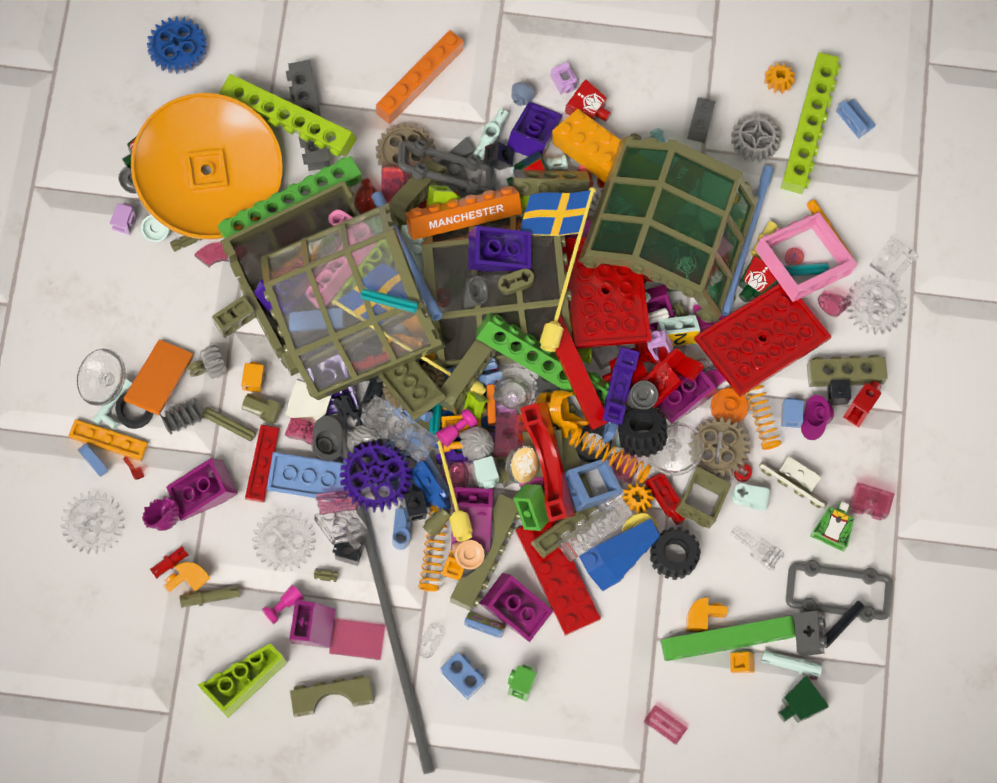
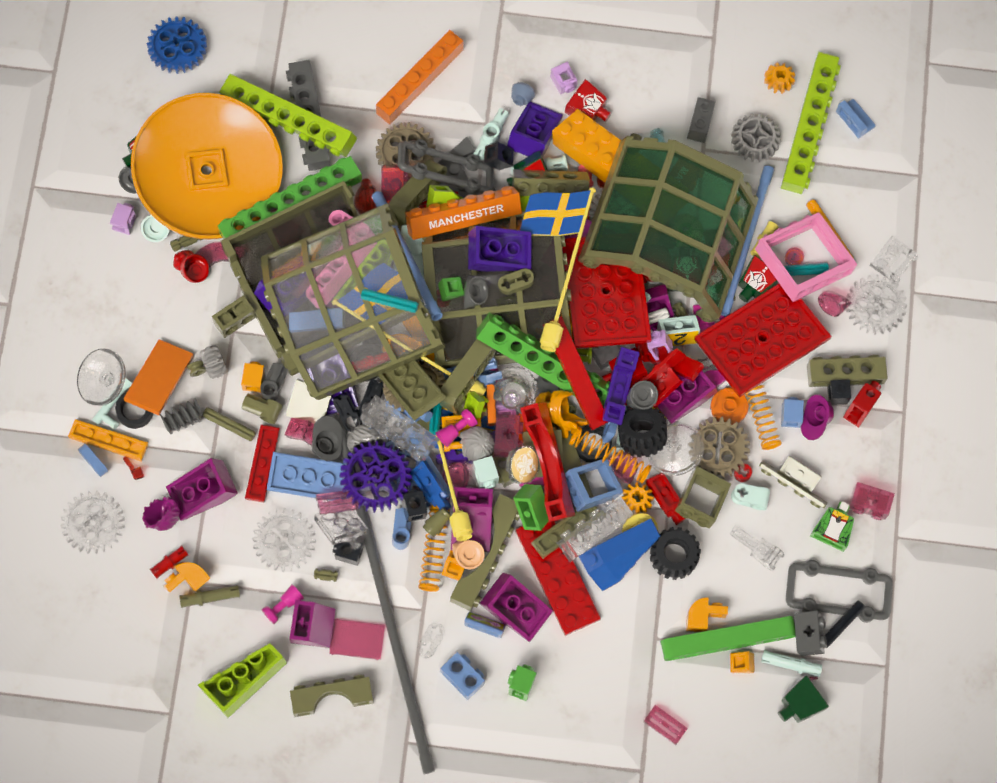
(191, 265): none -> red hair
(273, 381): none -> dark grey piece
(450, 288): none -> bright green slope

